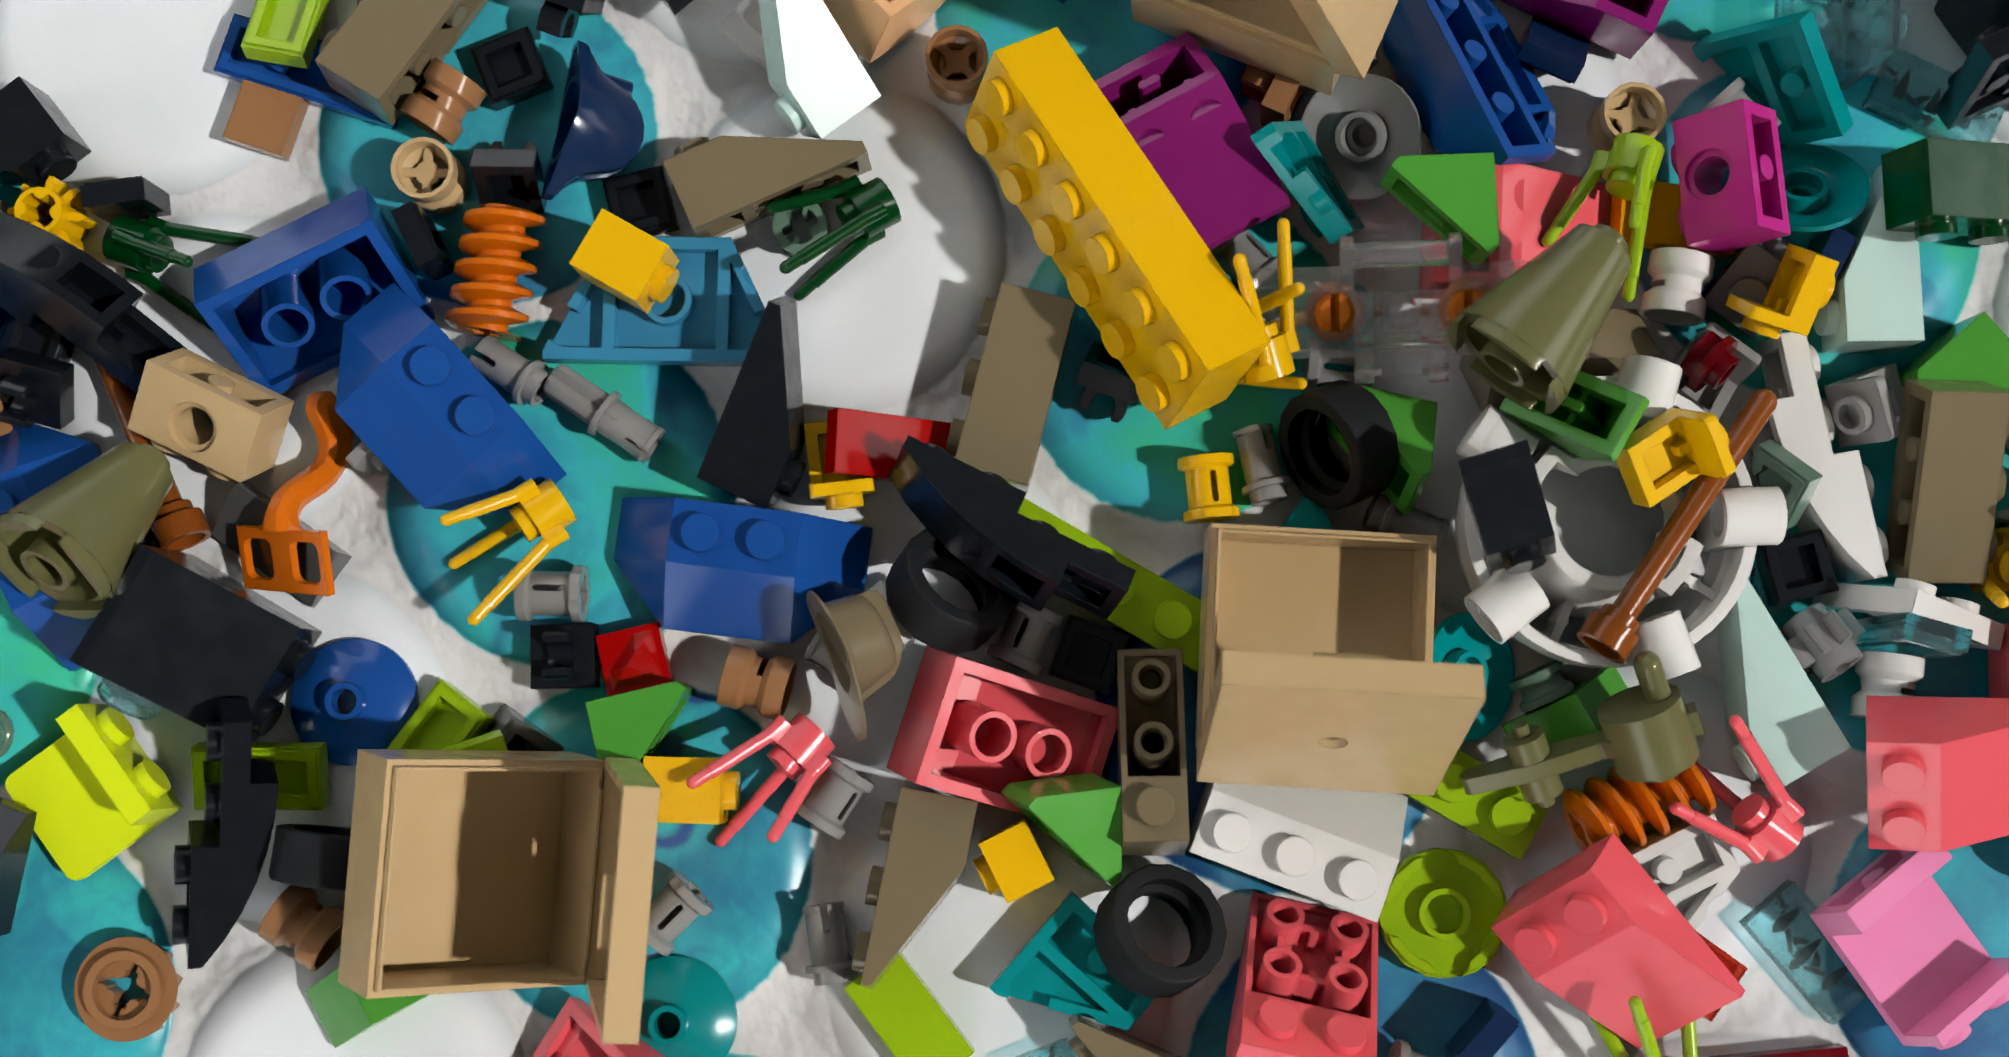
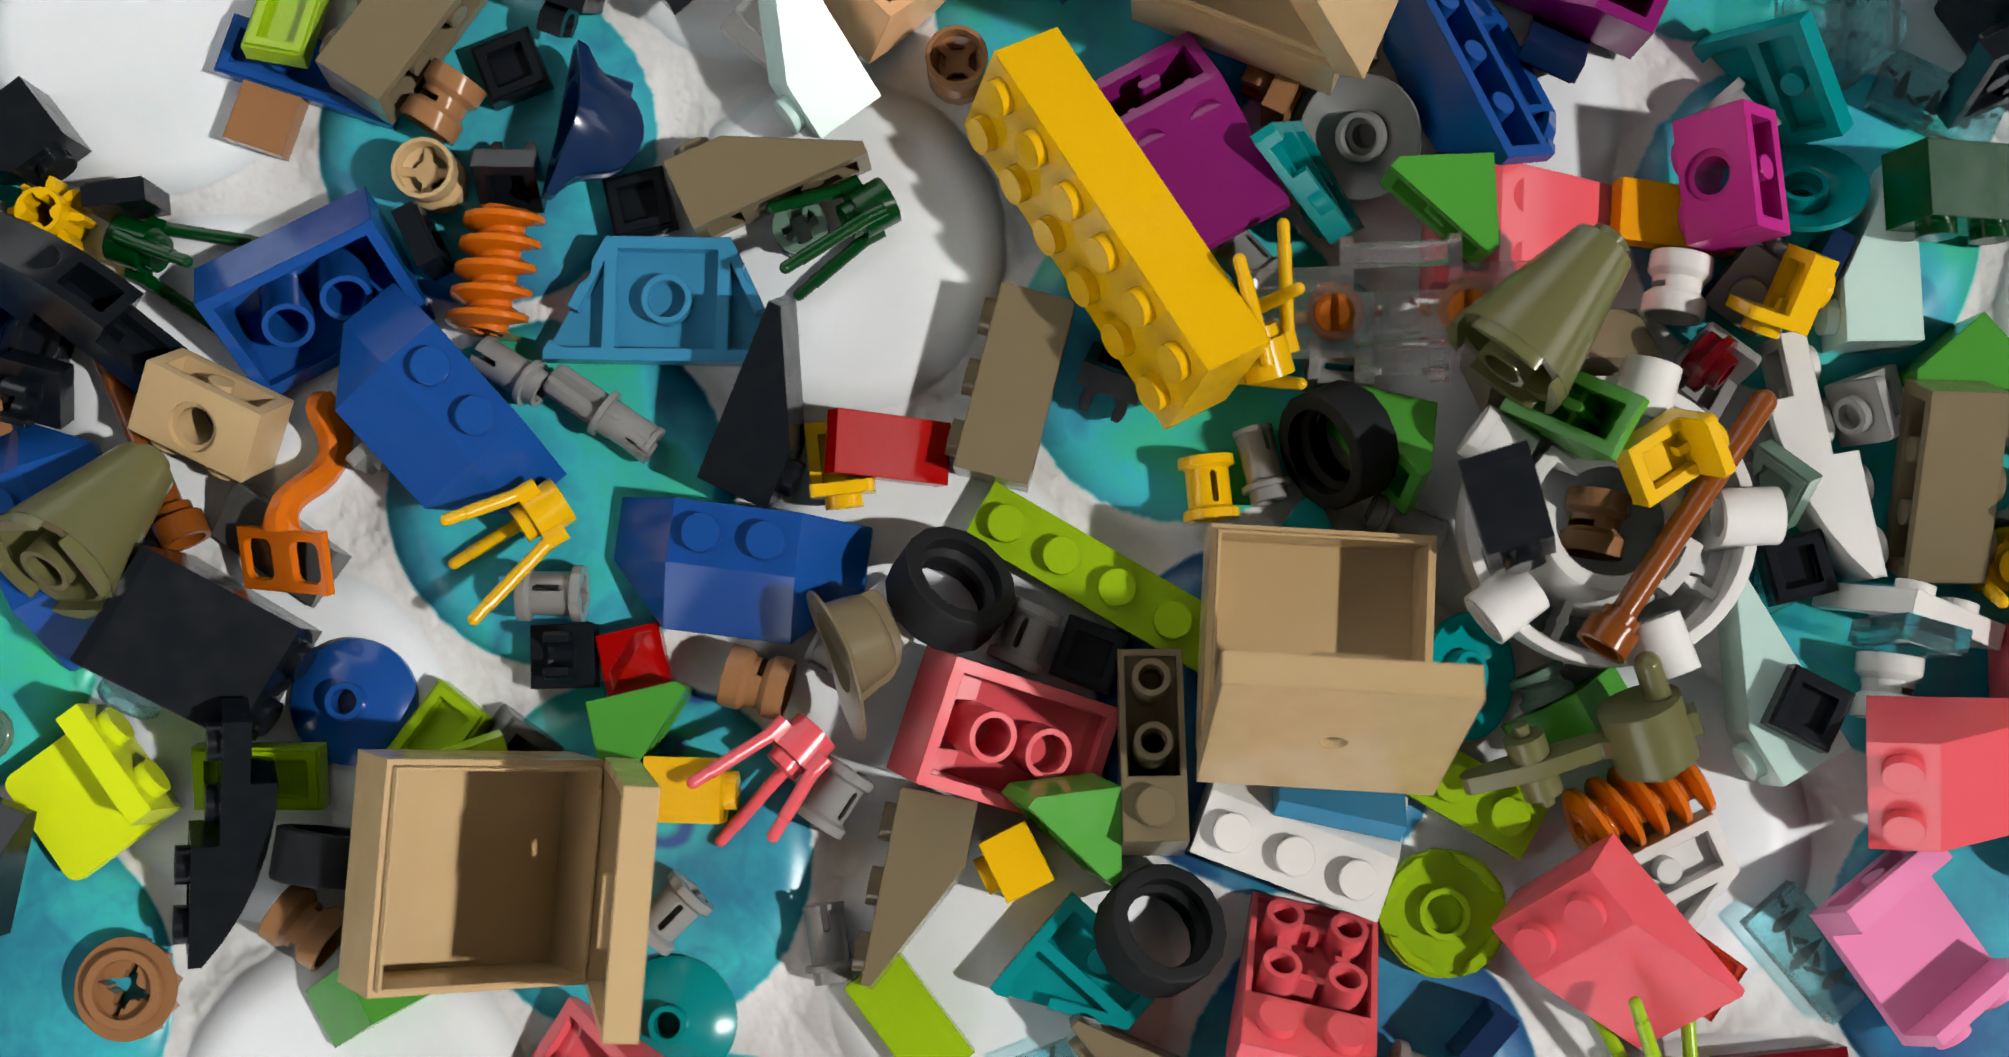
(626, 262): yellow brick -> none
(981, 526): black slope -> none
(1354, 811): none -> dark azure tile
(1595, 523): none -> medium nougat wheel
(1629, 175): lime plant -> none
(1634, 108): tan wheel -> none
(1763, 825): coral plant -> none
(1807, 708): none -> black tile
(1824, 640): light grey gear -> none

